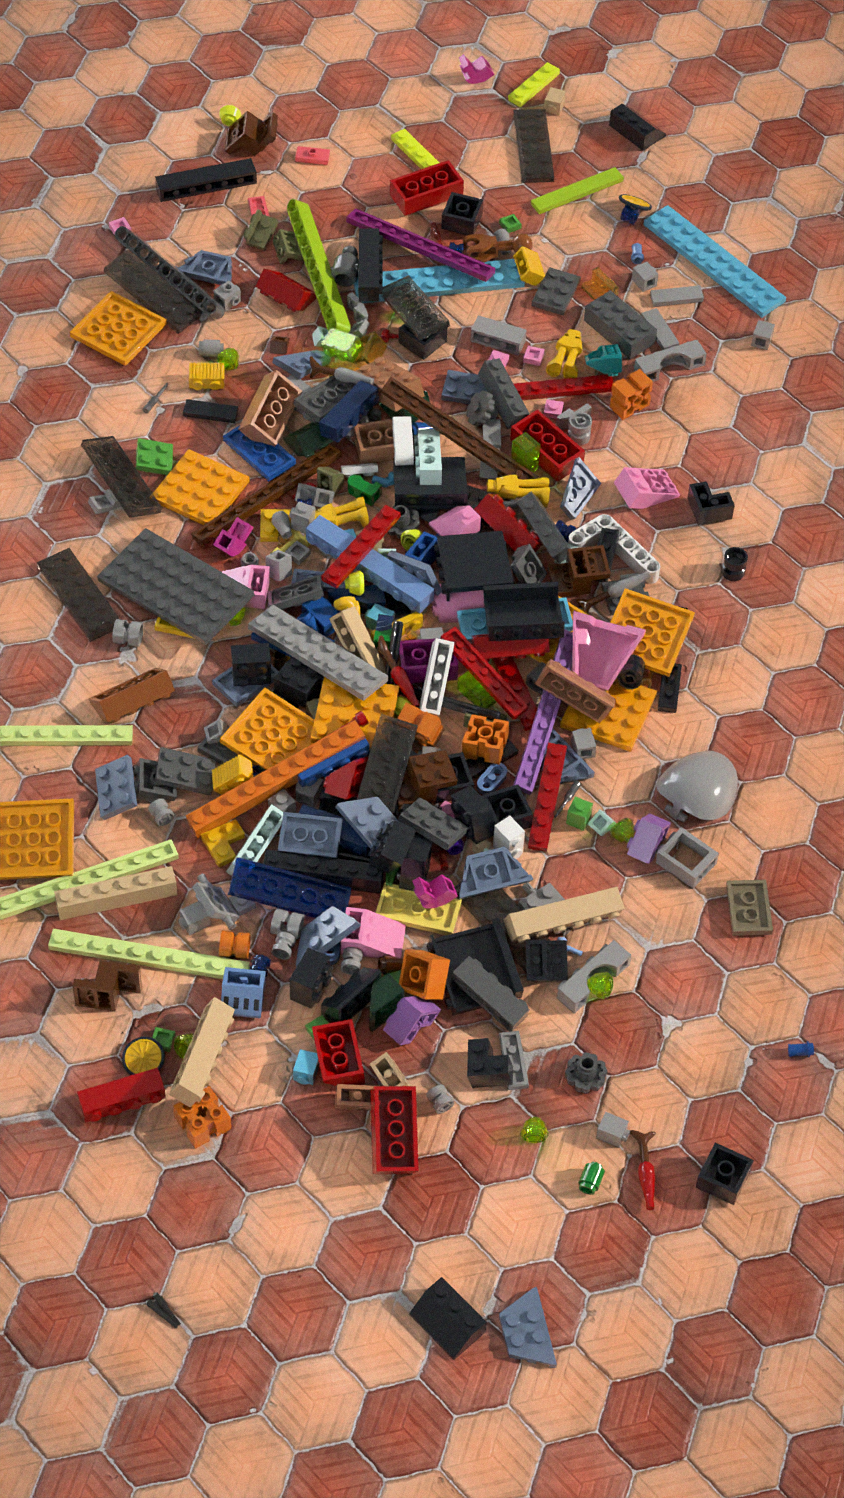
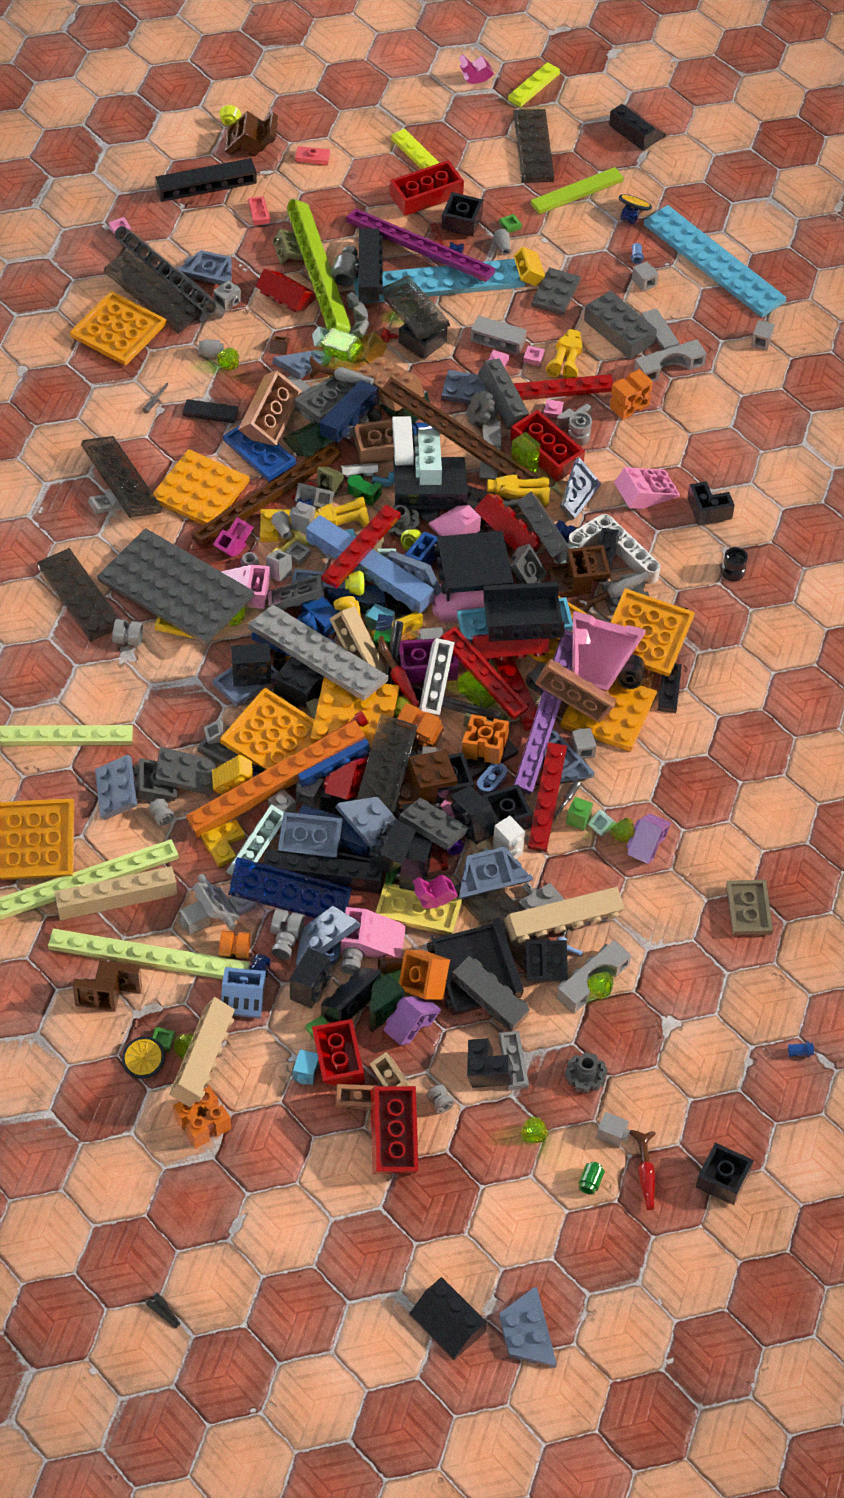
(121, 1095): red brick -> none
(132, 695): dark orange slope -> none
(154, 456): bright green plate -> none
(206, 376): yellow brick -> none
(260, 230): olive bracket -> none
(488, 247): dark orange piece -> none
(554, 101): tan brick -> none
(599, 284): clear yellow panel -> none
(606, 359): teal wedge -> none
(676, 296): light grey tile -> none
(683, 873): light grey window -> none
(700, 785): light grey piece -> none

